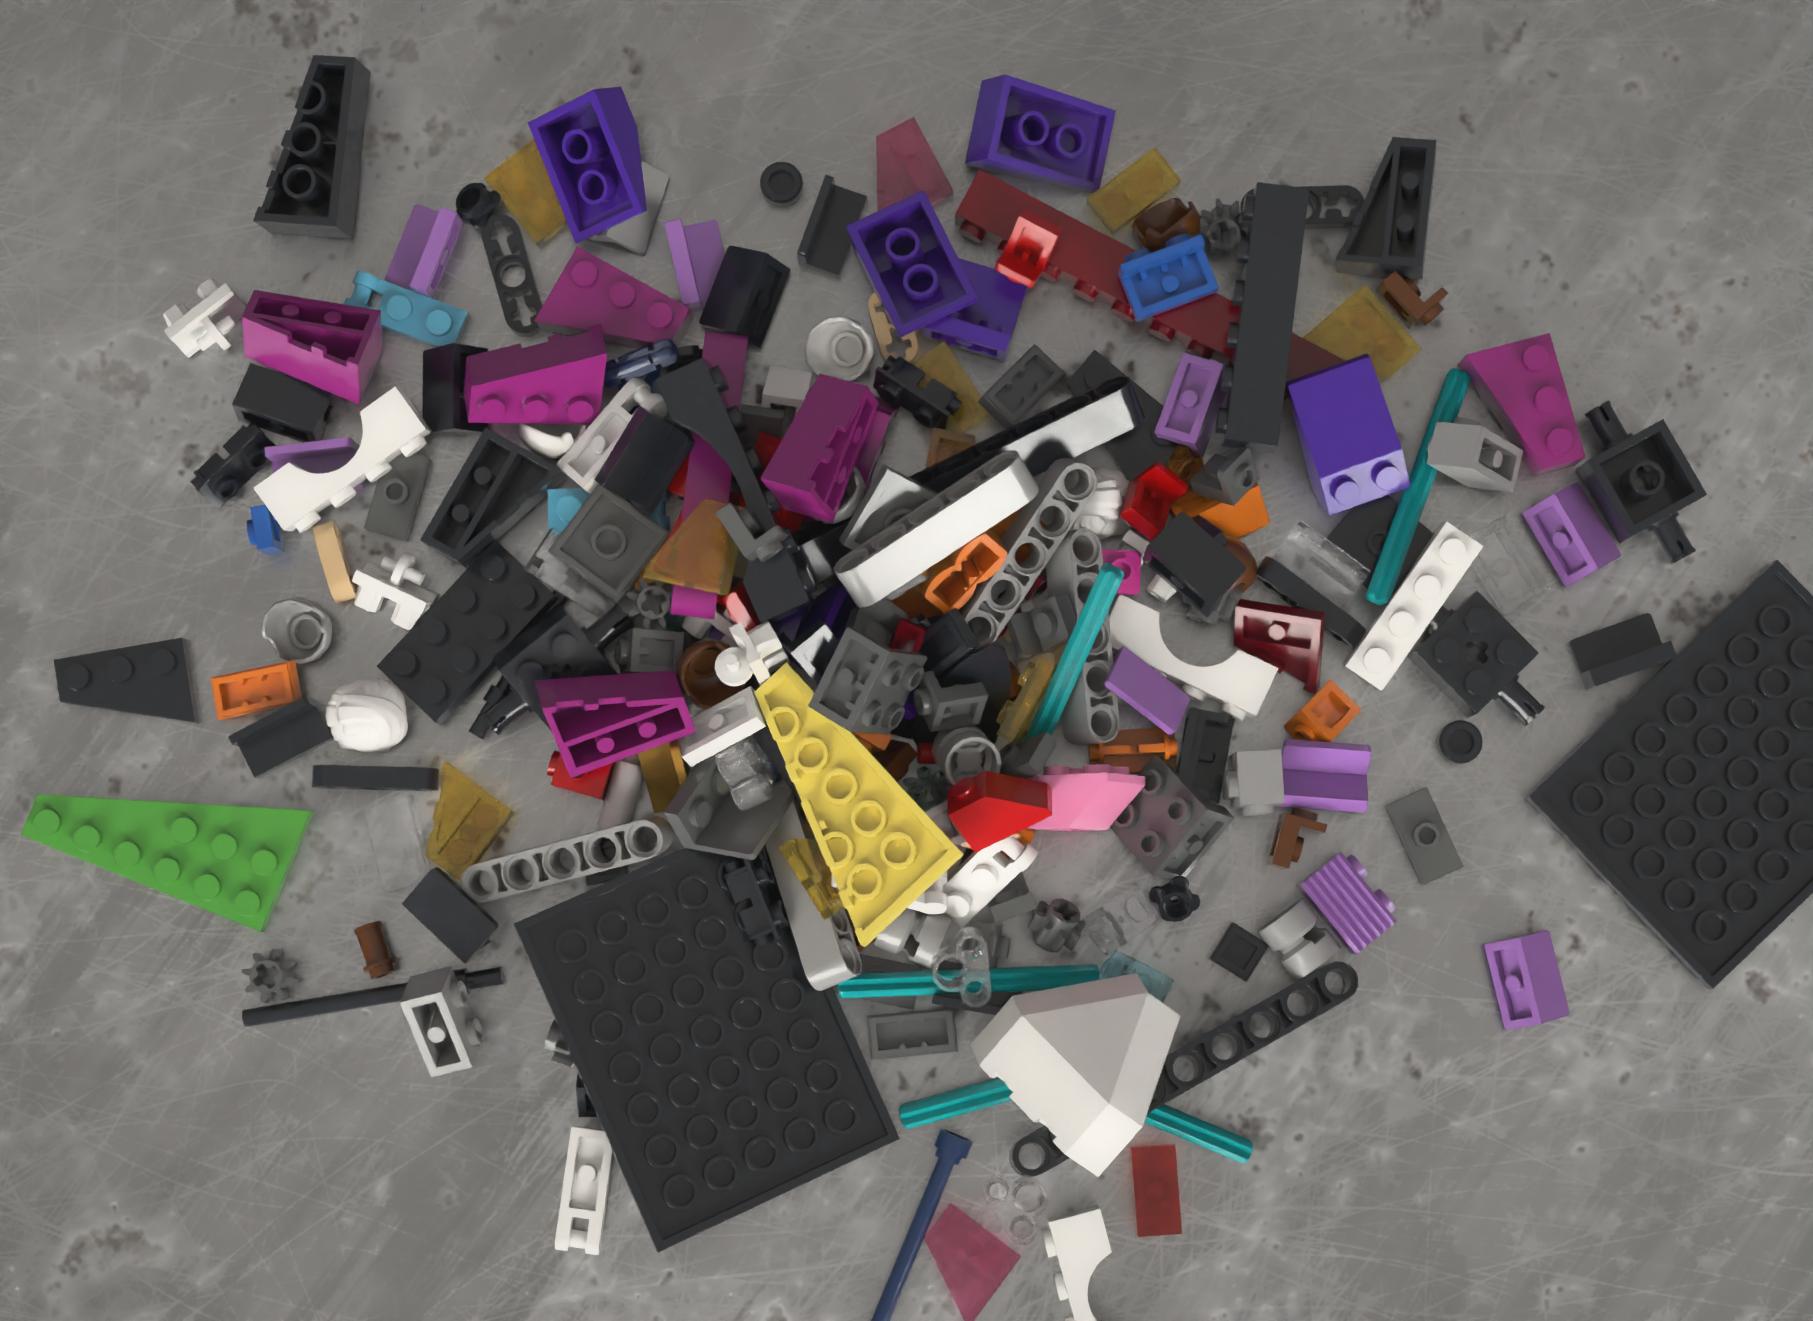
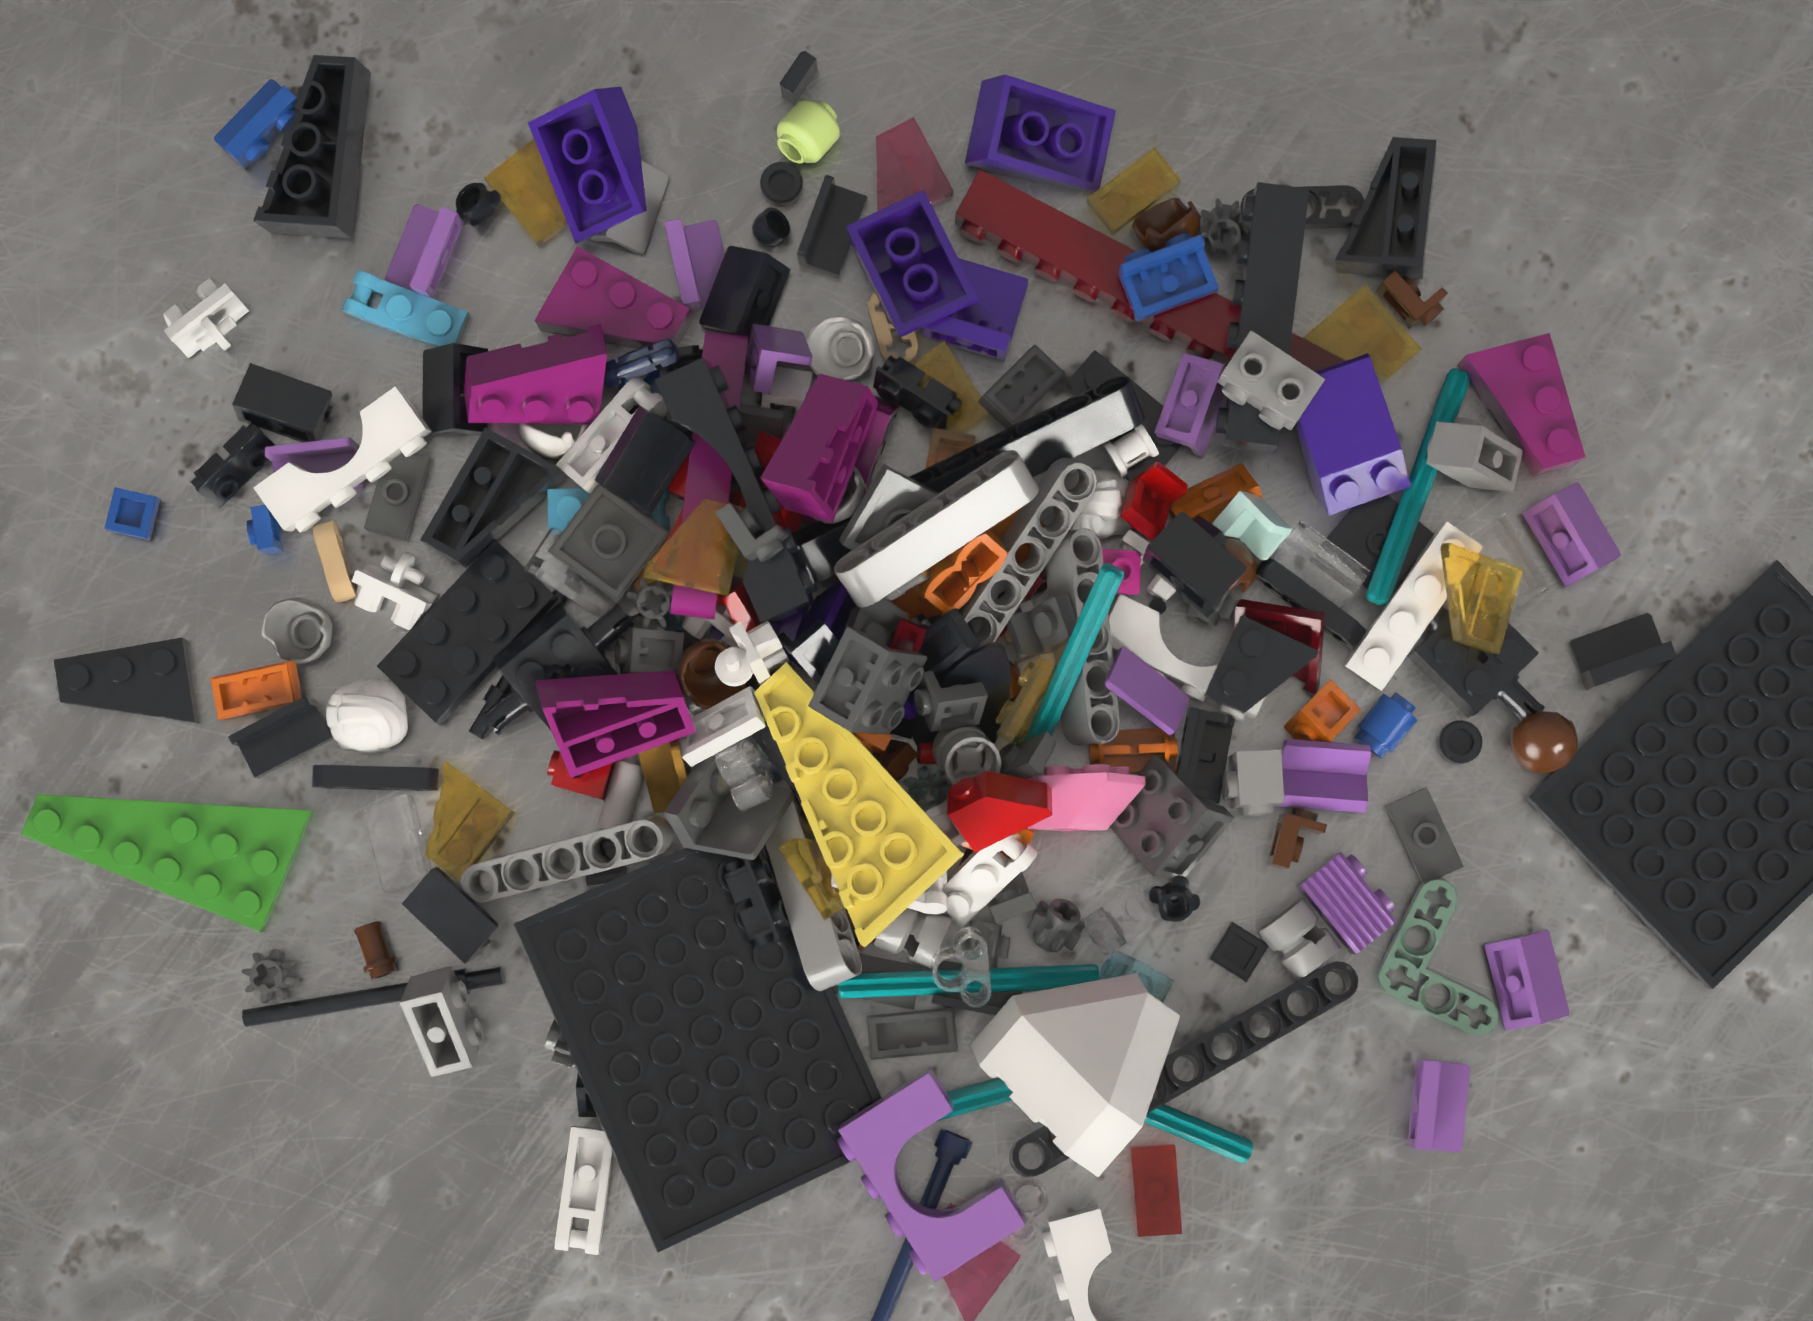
(132, 513): none -> blue plate
(258, 124): none -> blue bracket
(314, 341): magenta wedge -> none
(515, 243): black beam -> none
(770, 227): none -> black hinge
(772, 345): none -> medium lavender panel
(798, 77): none -> black tile
(807, 131): none -> yellowish green head
(938, 1237): none -> medium lavender arch
(1028, 249): red bracket -> none
(1130, 449): none -> white bush
(1158, 605): none -> black piece
(1184, 464): clear orange plate -> none
(1225, 477): dark grey bracket -> none
(1253, 523): none -> light aqua panel
(1255, 665): none -> black wing
(1269, 382): none -> light grey brick
(1386, 724): none -> blue brick
(1417, 960): none -> sand green beam
(1439, 1105): none -> medium lavender panel
(1478, 596): none -> clear yellow wing
(1544, 742): none -> reddish brown hair
(1629, 456): black brick -> none

